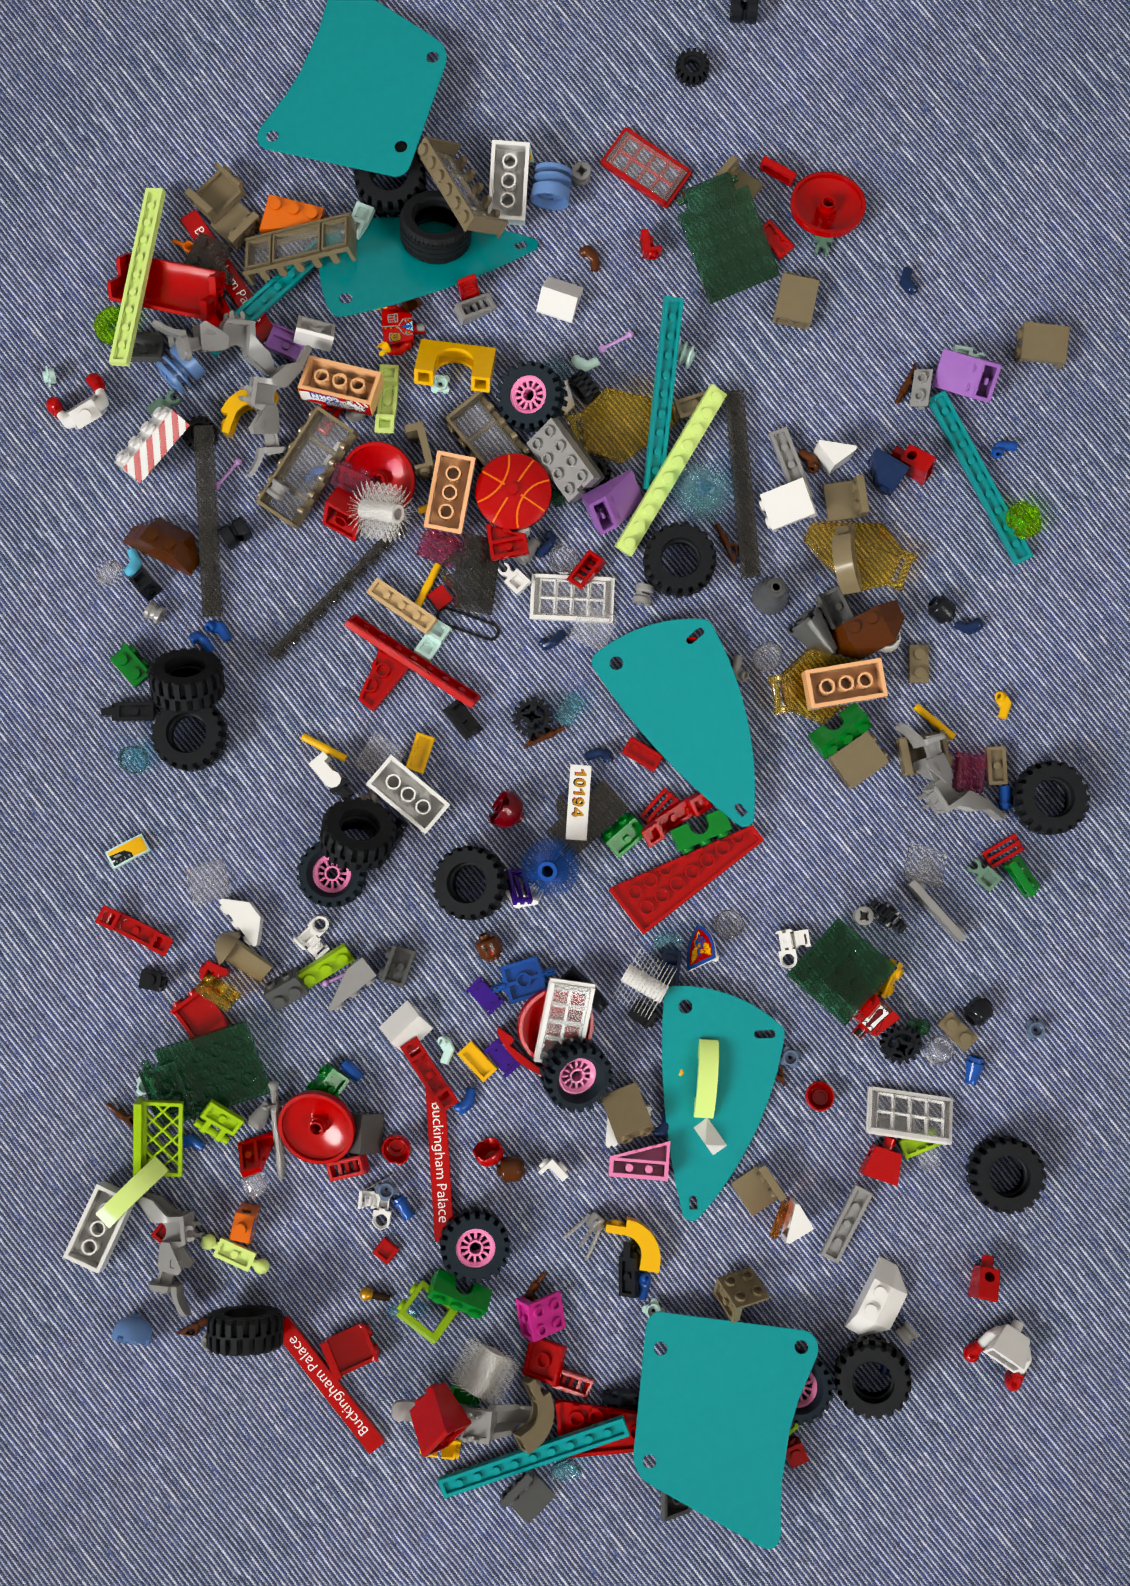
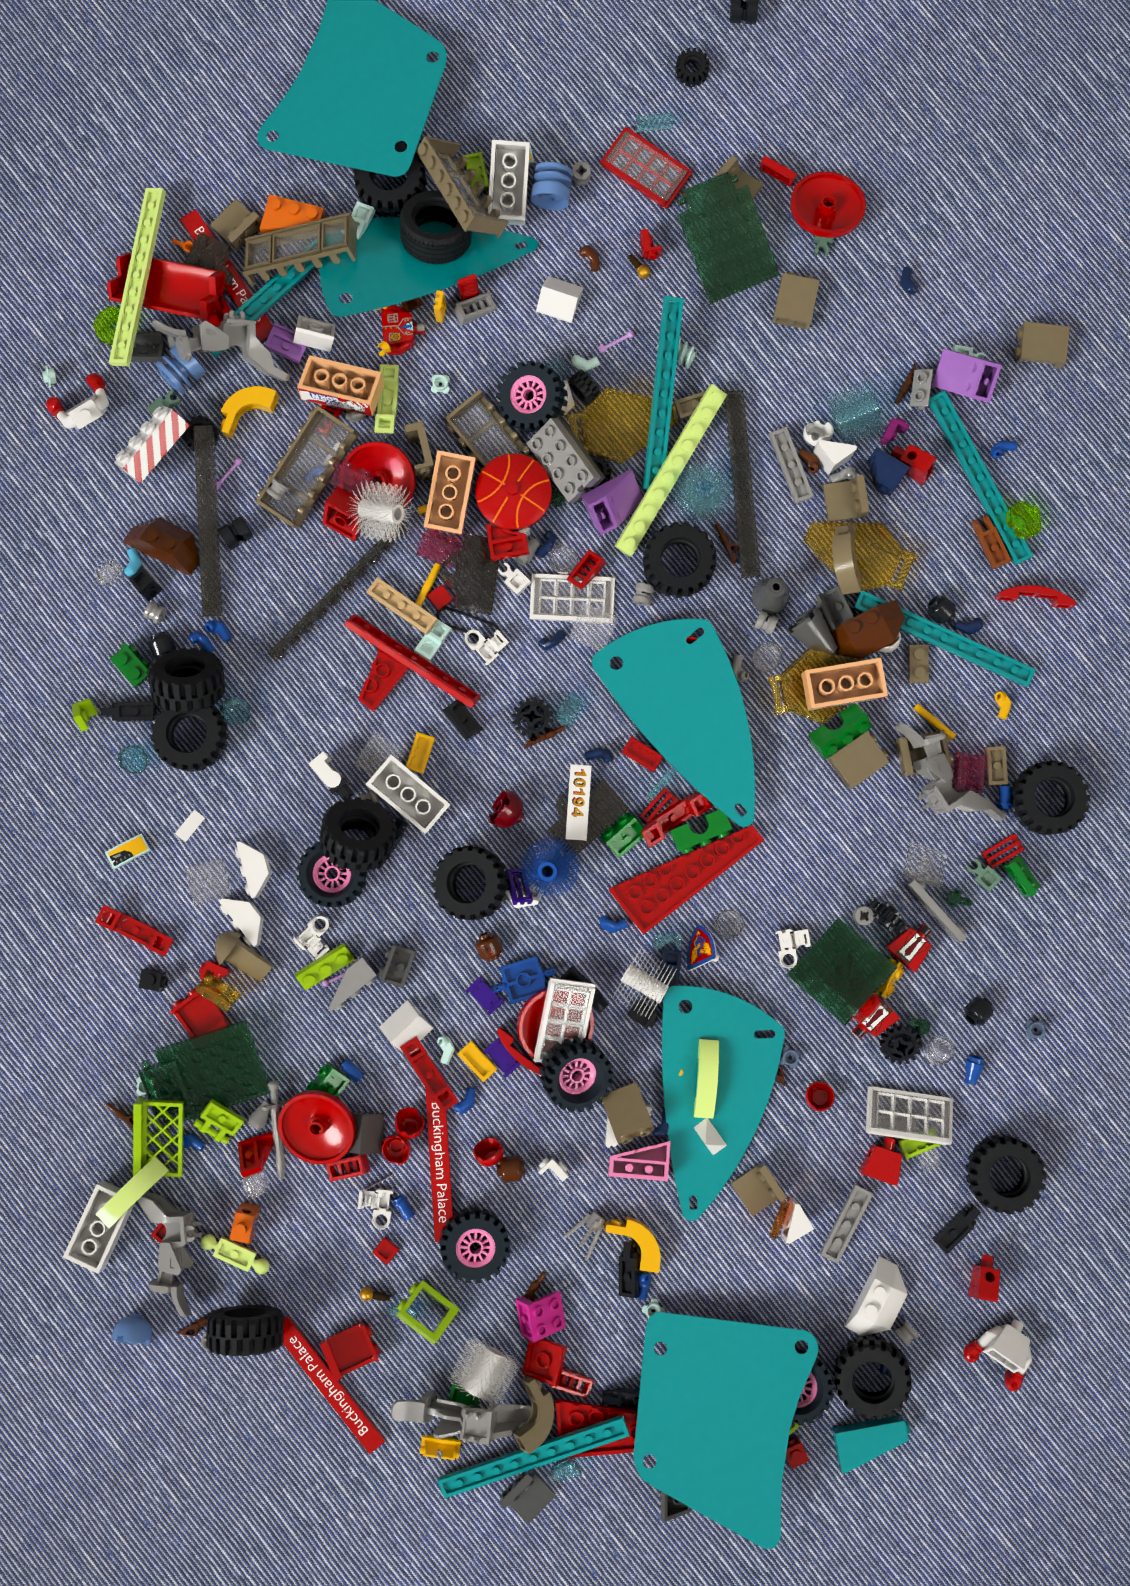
(82, 712): none -> lime bracket
(161, 643): none -> black head
(189, 825): none -> white sticker
(217, 194): dark tan panel -> none
(235, 710): none -> clear light blue hair
(254, 867): none -> white slope
(261, 397): light grey piece -> none
(285, 989): dark grey bracket -> none
(324, 747): yellow piece -> none
(385, 1195): sand blue plate -> none
(409, 1123): none -> red hair
(434, 354): yellow arch -> none
(437, 1419): red slope -> none
(440, 306): none -> yellow tile
(443, 1291): green arch -> none
(476, 162): none -> lime plate
(487, 649): none -> white piece
(612, 926): none -> blue arm
(643, 271): none -> piece
(654, 122): none -> clear light blue tile
(660, 785): none -> clear light blue tile
(739, 1291): dark tan bracket -> none
(766, 622): none -> light grey wheel
(778, 242): red plate -> none
(787, 504): white panel -> none
(816, 431): none -> white hair
(846, 473): none -> light grey arm
(861, 412): none -> clear light blue piece
(867, 1440): none -> teal slope
(892, 428): none -> magenta bracket
(910, 947): none -> red torso
(955, 643): none -> teal plate
(955, 897): none -> clear green plate
(956, 1229): none -> black hinge
(957, 1031): dark tan plate -> none
(991, 543): none -> dark orange hinge
(1058, 598): none -> red slope

